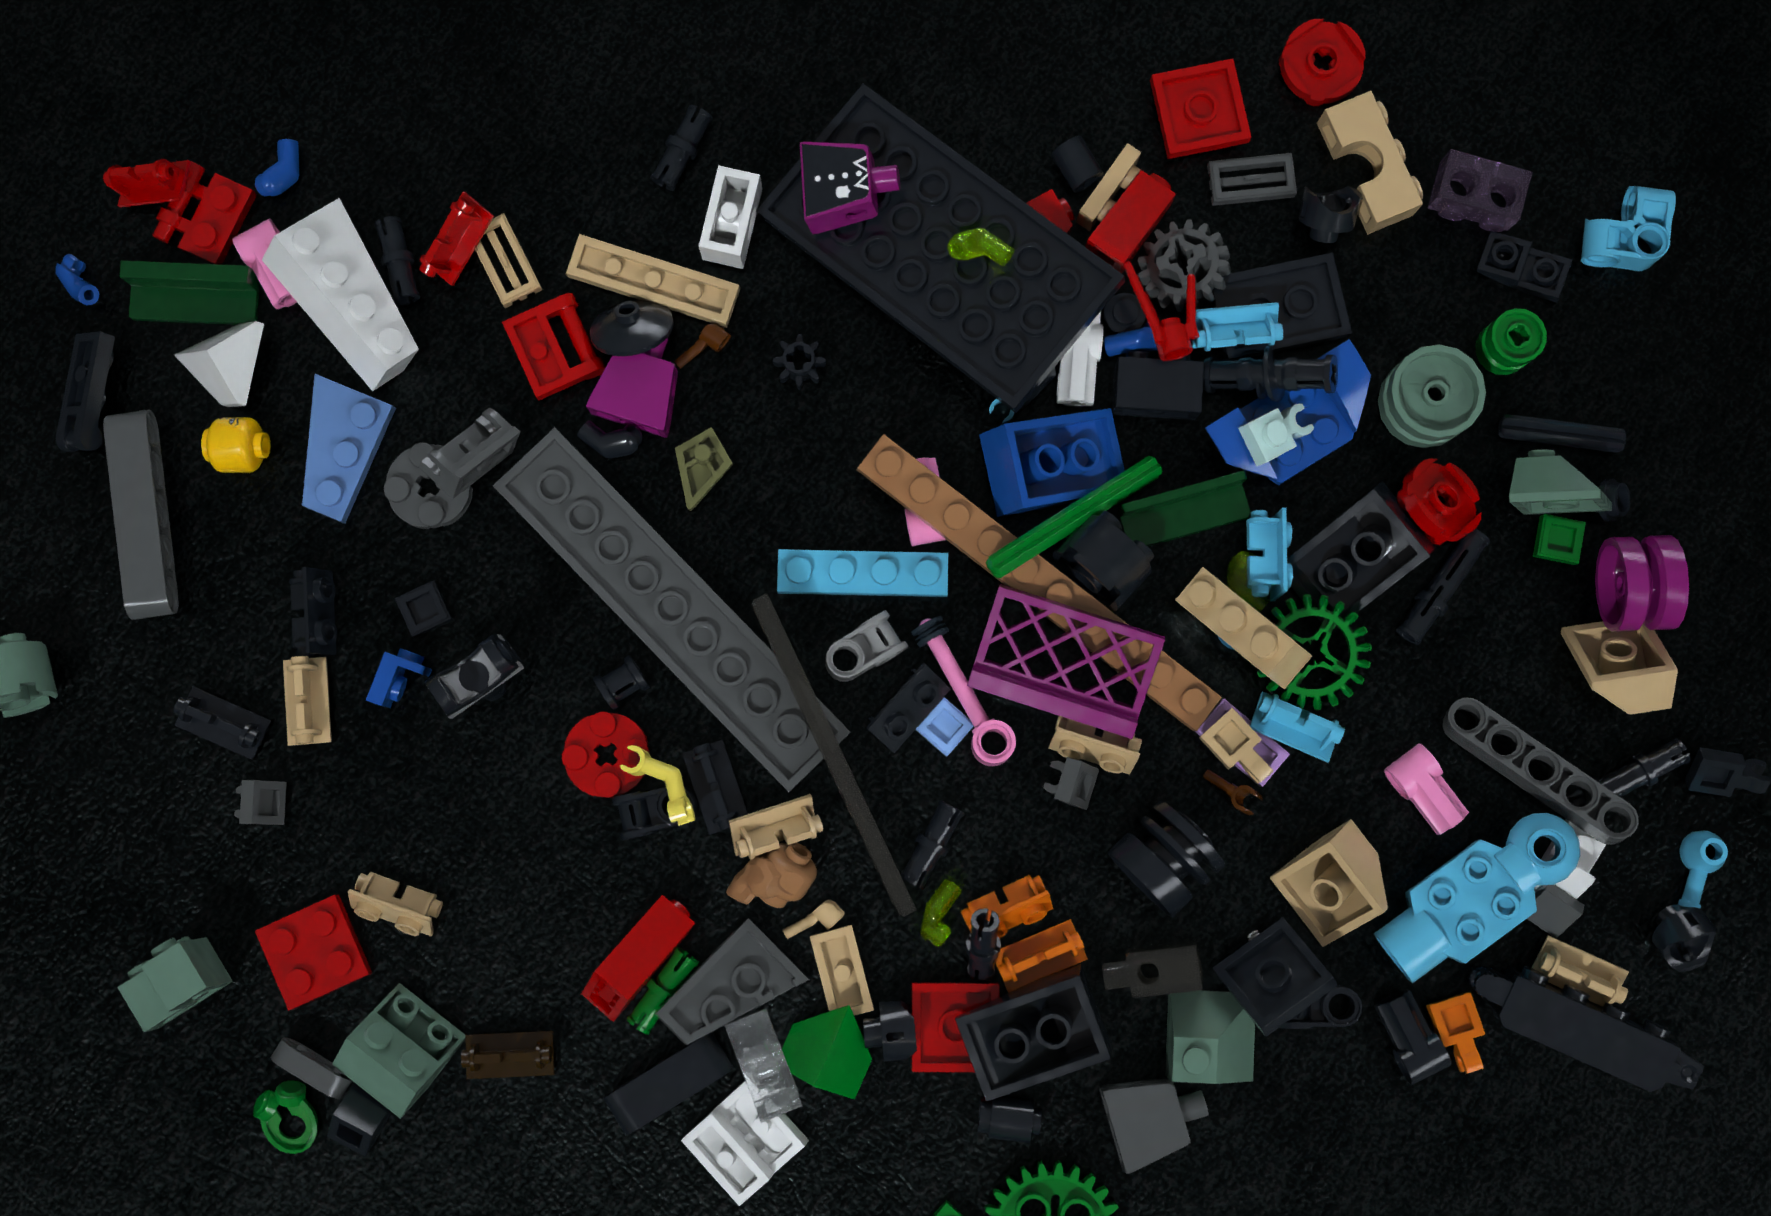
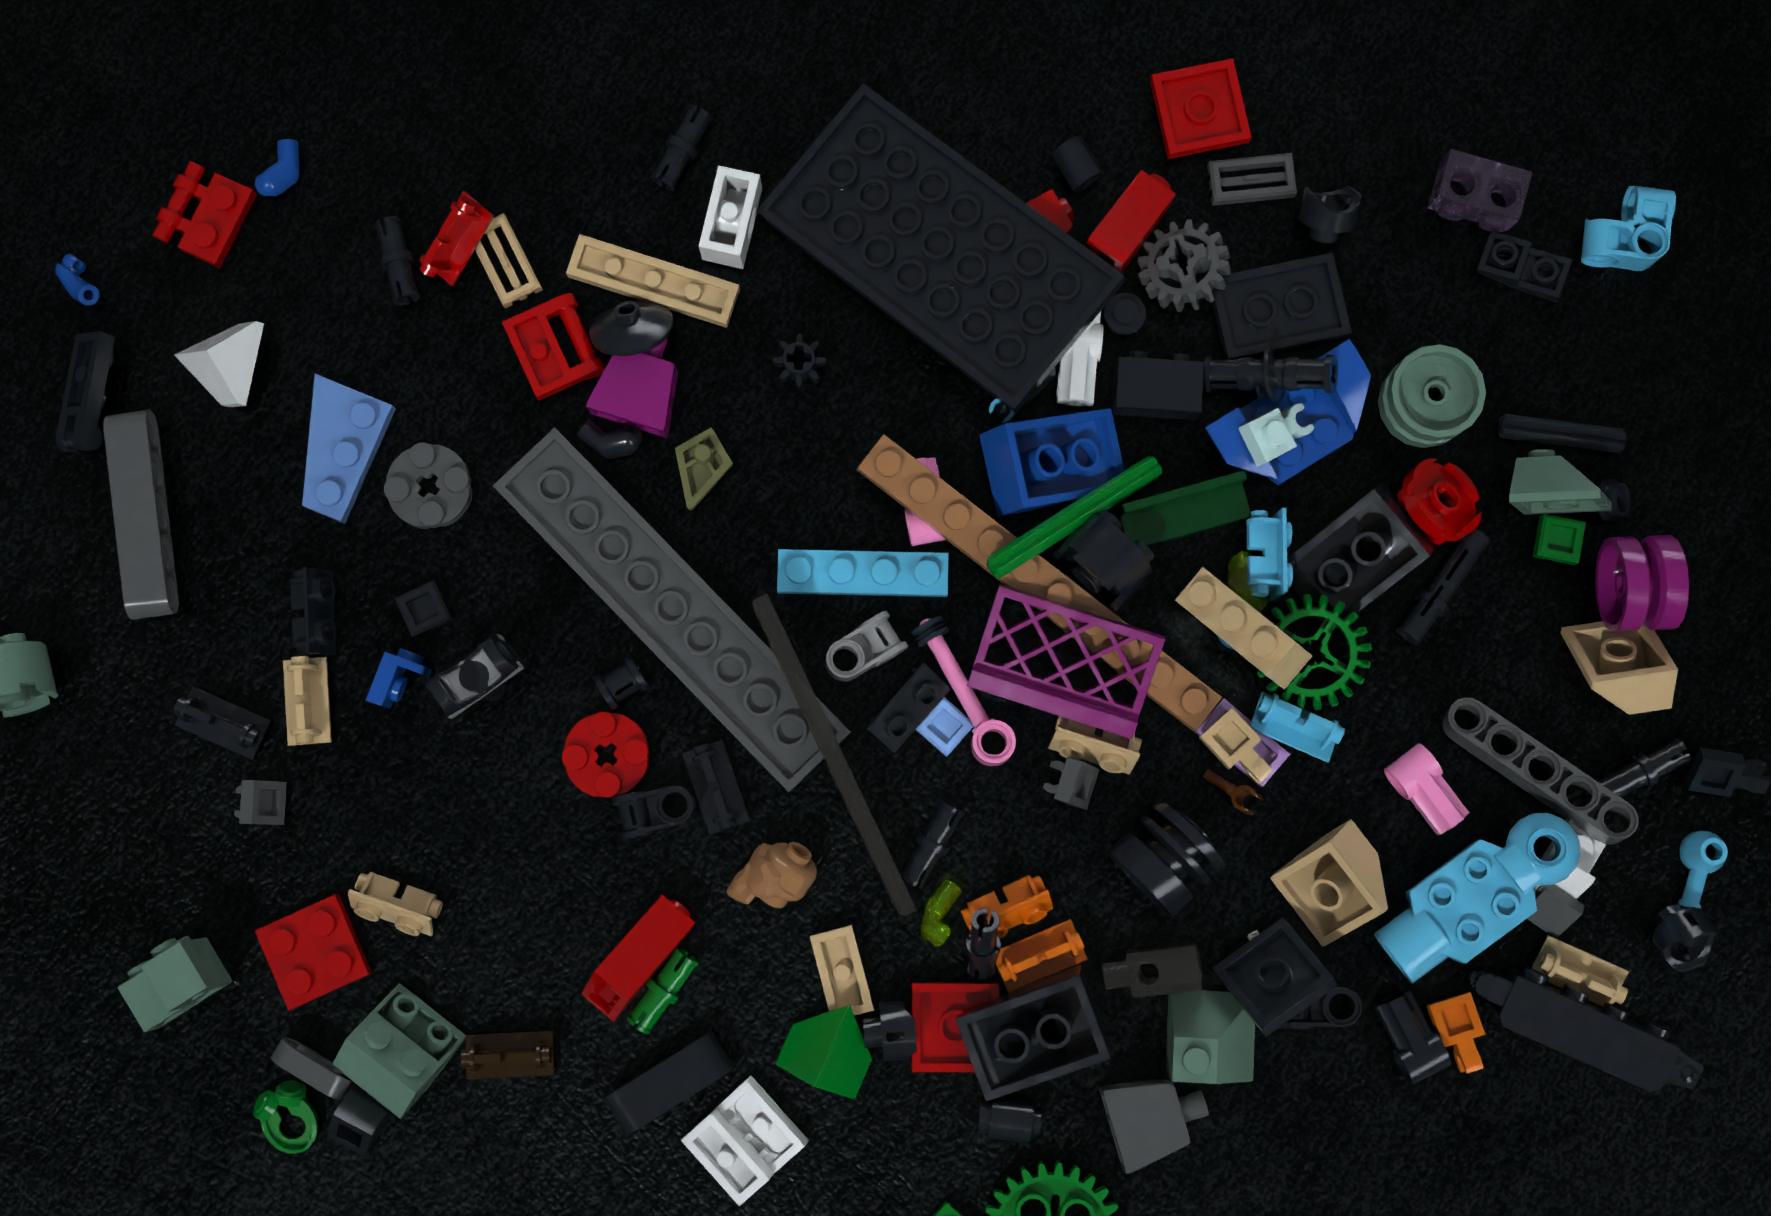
(148, 182): red hinge -> none
(191, 292): dark green panel -> none
(235, 445): yellow head -> none
(251, 248): bright pink piece -> none
(342, 292): white wedge -> none
(471, 453): dark grey hinge -> none
(679, 805): light yellow arm -> none
(711, 335): reddish brown hand -> none
(729, 983): dark grey wing -> none
(763, 1065): clear brick -> none
(765, 828): tan hinge -> none
(827, 913): tan hand -> none
(842, 184): torso -> none
(979, 243): clear neon green arm -> none
(1119, 175): tan plate -> none
(1132, 340): blue arm -> none
(1170, 335): red plant -> none
(1238, 326): medium azure hinge -> none
(1326, 38): red plate -> none
(1362, 129): tan arch -> none
(1511, 341): green wheel -> none

